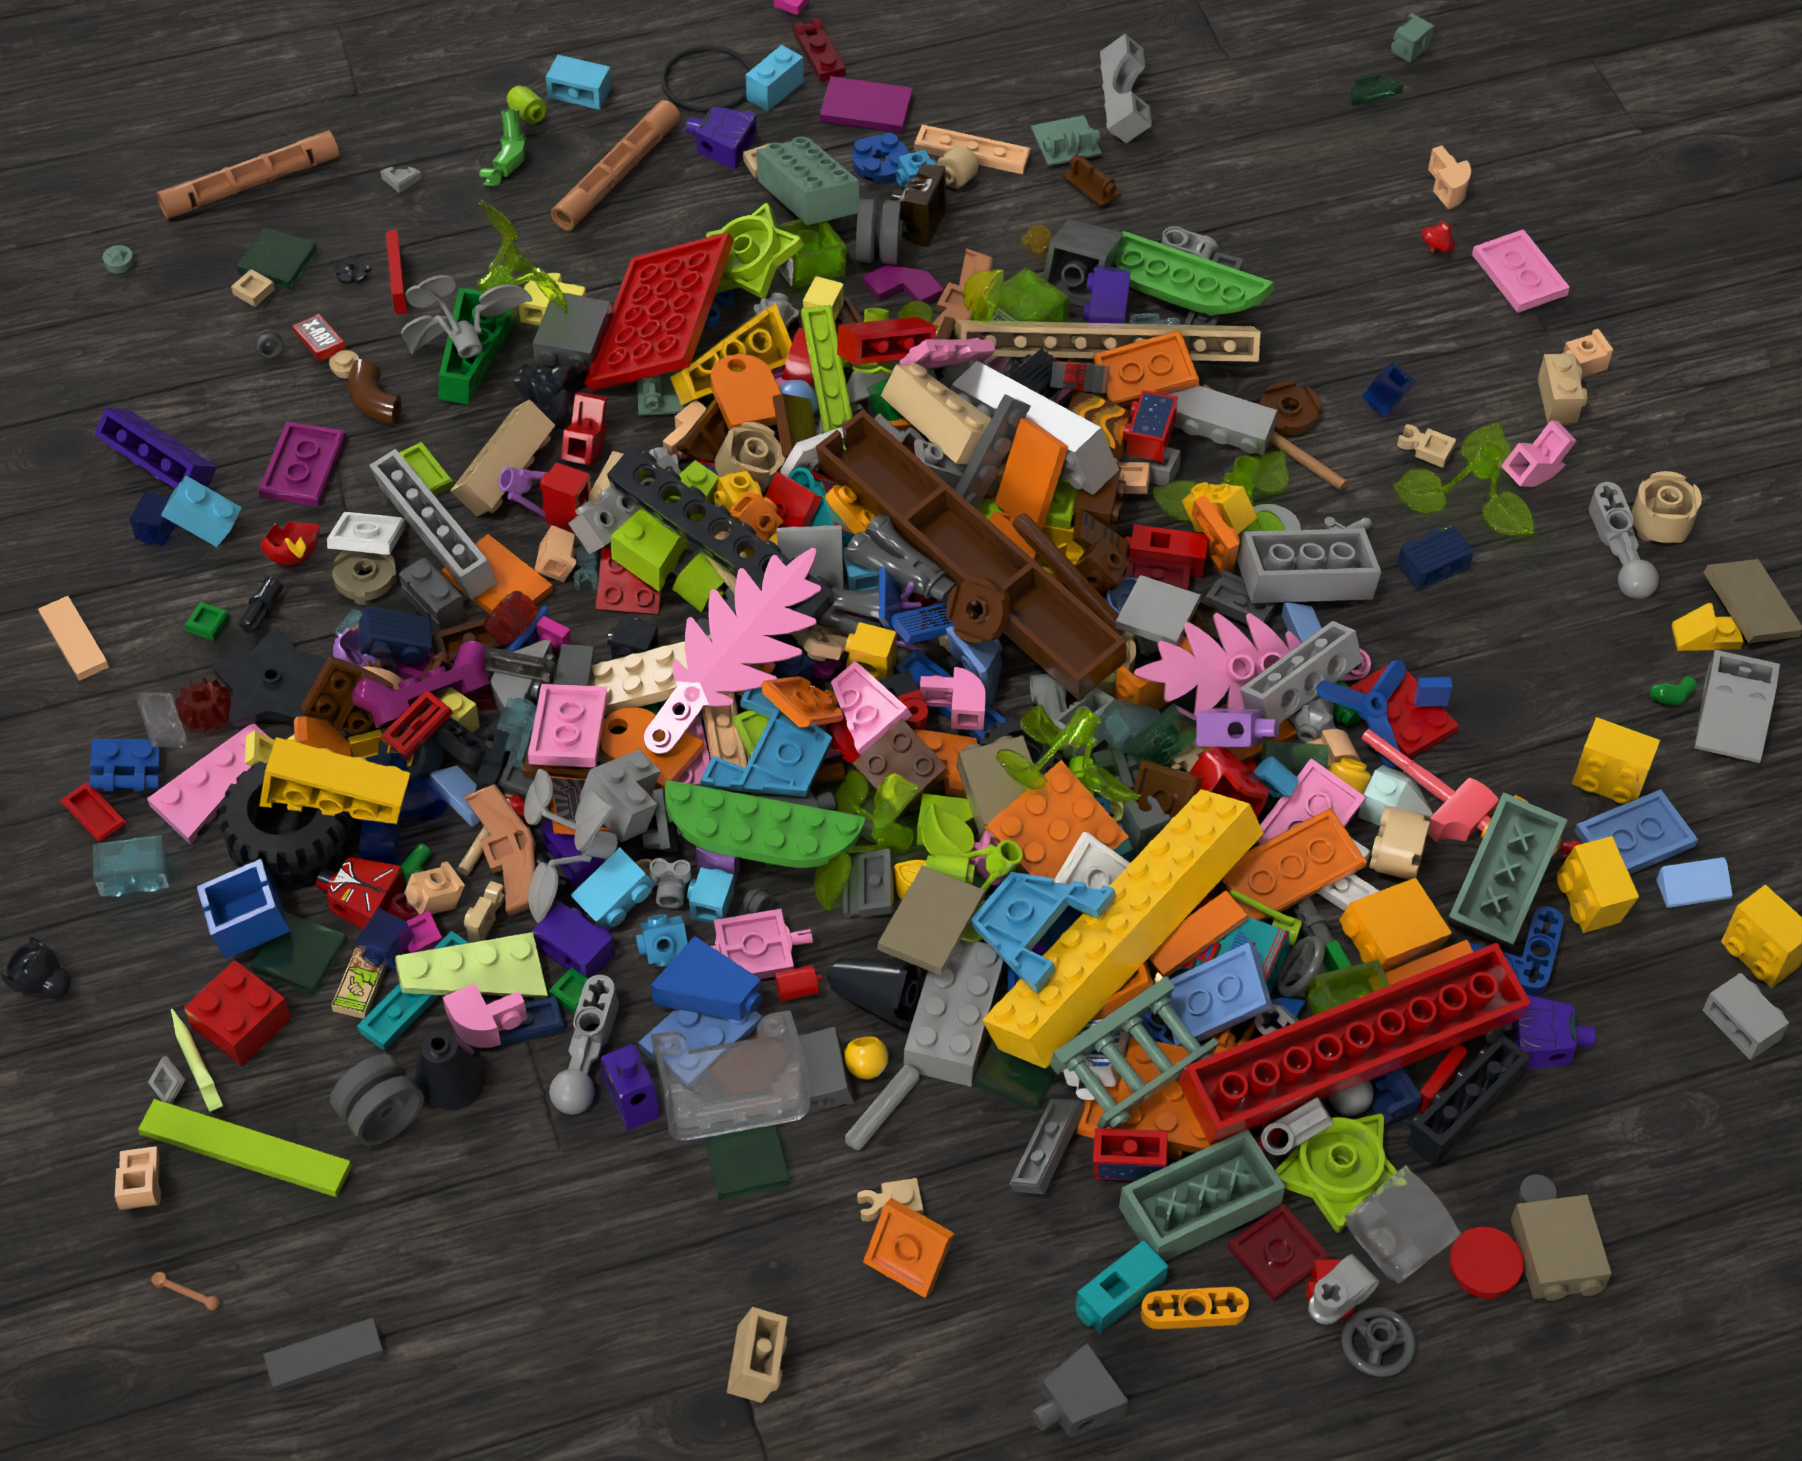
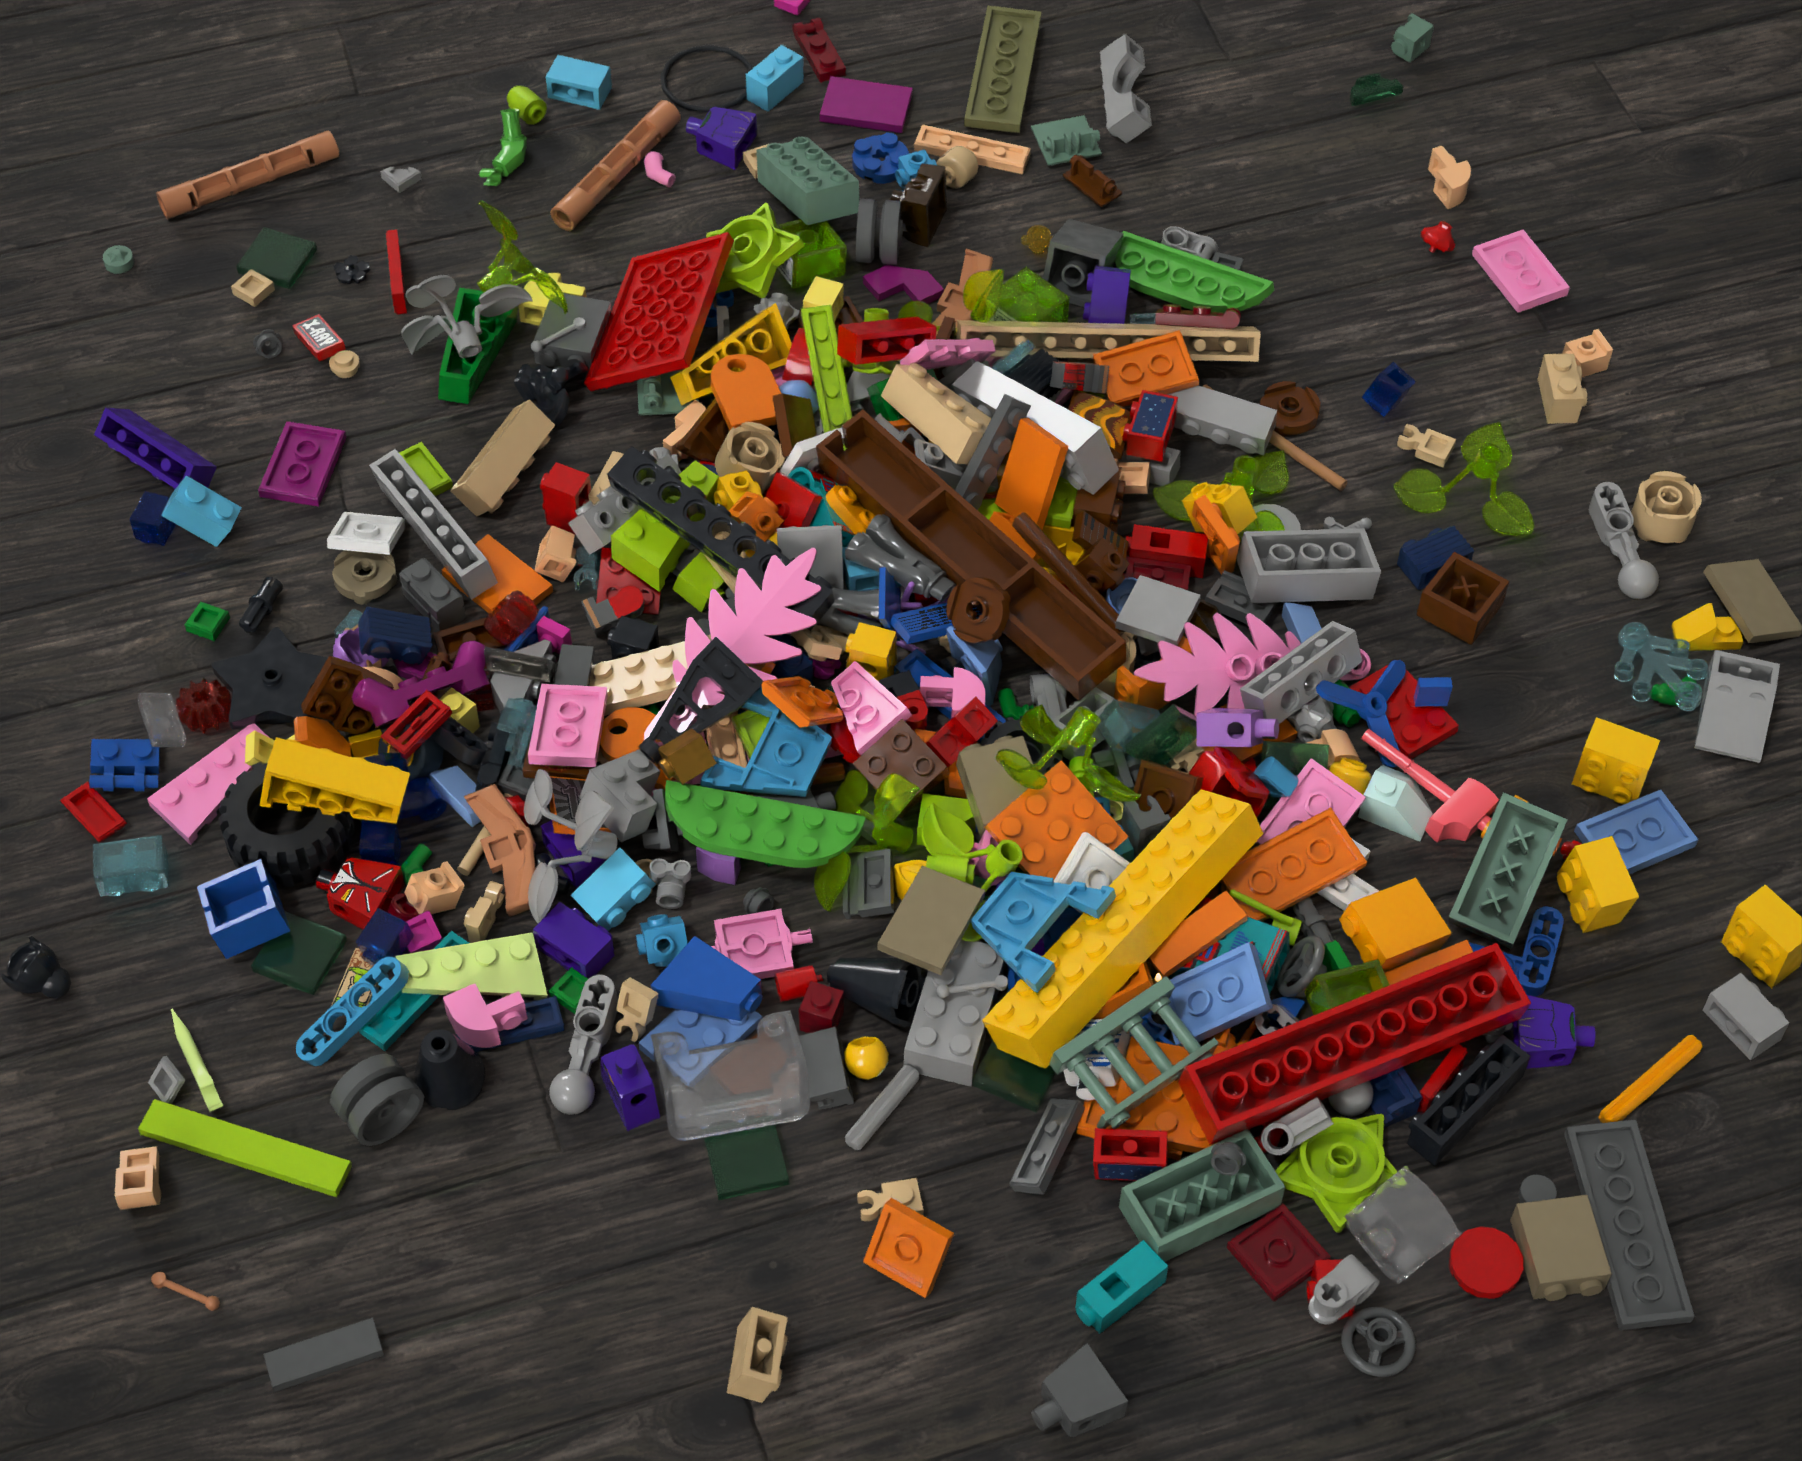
(73, 638): light nougat tile -> none
(237, 1013): red brick -> none
(290, 544): red hair -> none
(355, 1015): none -> dark azure beam
(369, 397): reddish brown cylinder -> none
(519, 481): medium lavender plant -> none
(578, 324): none -> light grey hinge
(588, 429): red brick -> none
(606, 614): none -> leg
(637, 1005): none -> tan plate
(655, 171): none -> bright pink arm
(686, 757): none -> pearl gold brick
(710, 895): medium azure brick -> none
(722, 322): none -> light grey tile
(727, 672): none -> black plate
(820, 1008): none -> dark red brick
(961, 731): none -> red slope
(1000, 983): none -> light grey hinge
(1003, 69): none -> olive plate
(1009, 705): none -> green arm
(1014, 356): none -> clear light blue wheel
(1199, 317): none -> dark red plate
(1222, 1316): light orange beam -> none
(1227, 1158): none -> dark grey plate
(1400, 842): tan brick -> none
(1462, 598): none -> reddish brown brick
(1542, 460): bright pink brick -> none
(1624, 1199): none -> dark grey plate
(1636, 638): none -> clear light blue plant
(1651, 1080): none -> light orange axle
(1695, 882): light blue slope -> none

